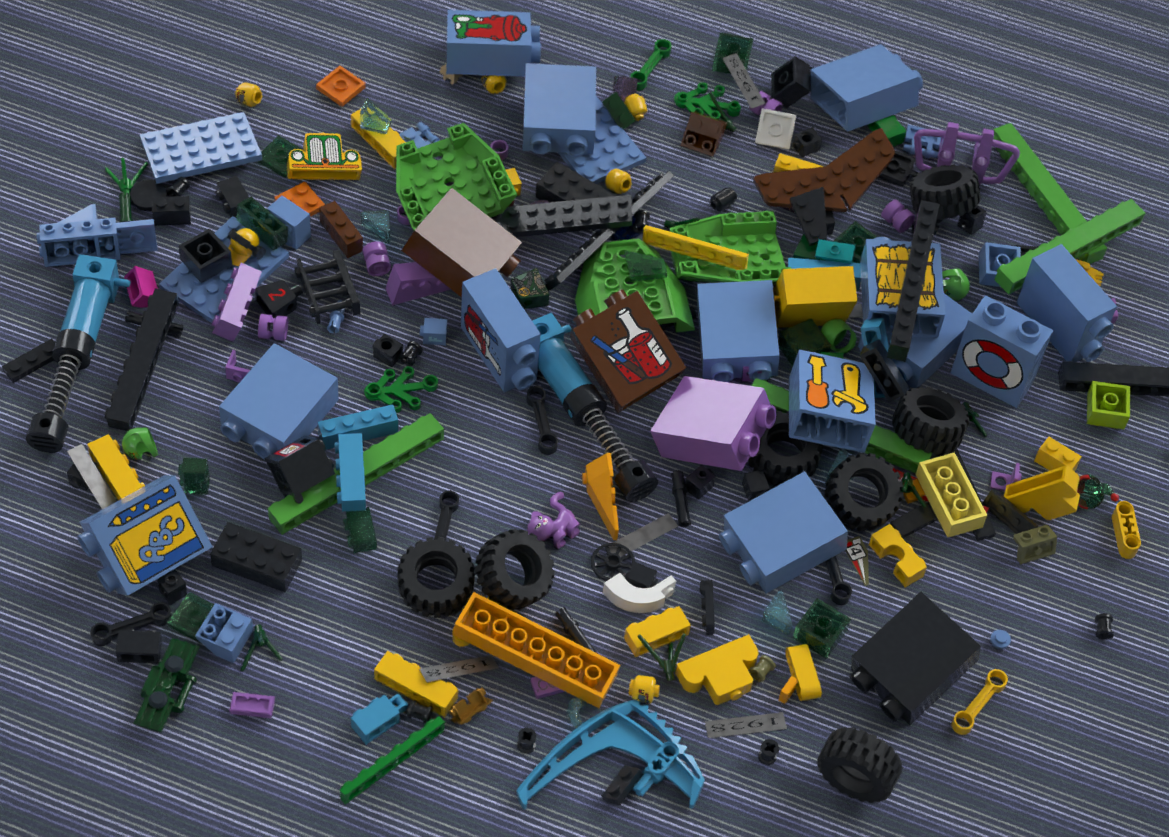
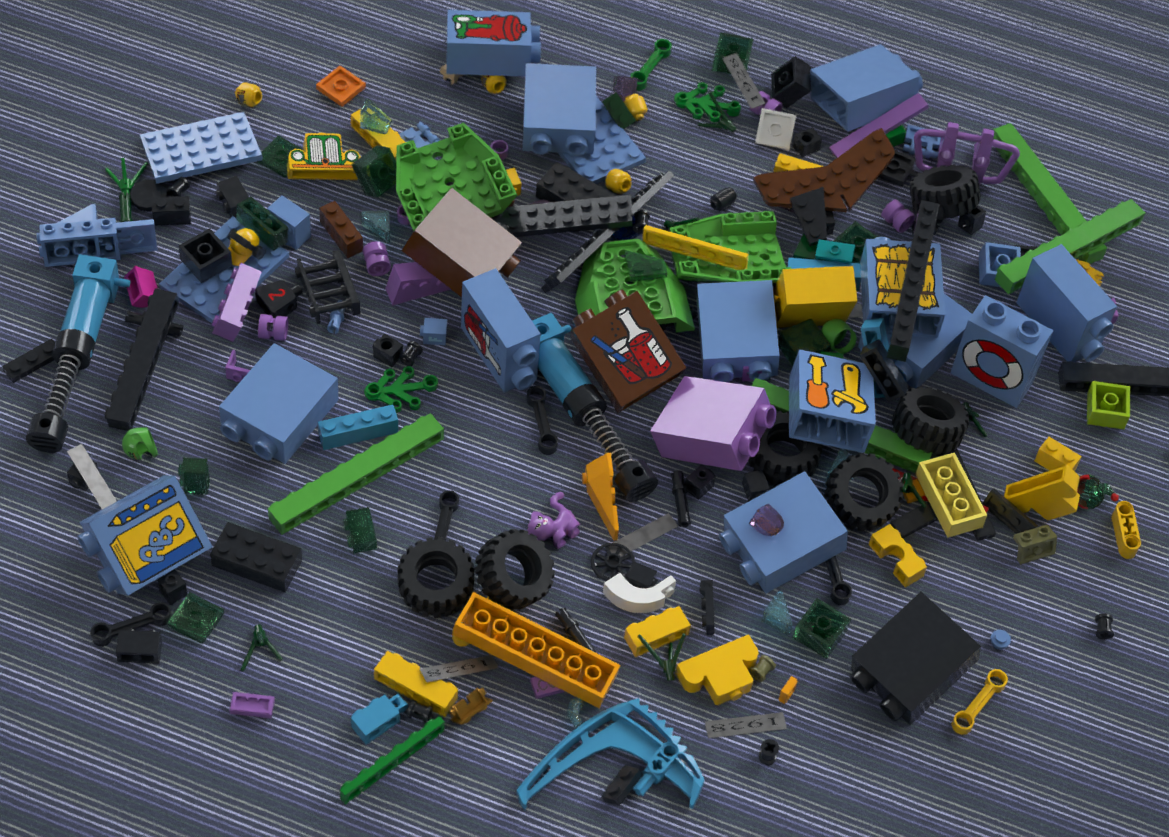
(114, 466): yellow brick -> none
(160, 682): dark green piece -> none
(225, 632): medium blue slope -> none
(300, 466): black container -> none
(303, 197): orange plate -> none
(351, 472): dark azure brick -> none
(376, 171): none -> clear green brick
(529, 737): black bush -> none
(530, 289): torso -> none
(644, 689): yellow head -> none
(703, 133): reddish brown slope -> none
(767, 521): none -> clear purple brick
(803, 669): yellow beam -> none
(858, 555): sticker -> none
(859, 765): black tyre -> none
(887, 122): none -> medium lavender tile
(958, 284): bright green helmet -> none
(1016, 476): medium lavender bracket -> none

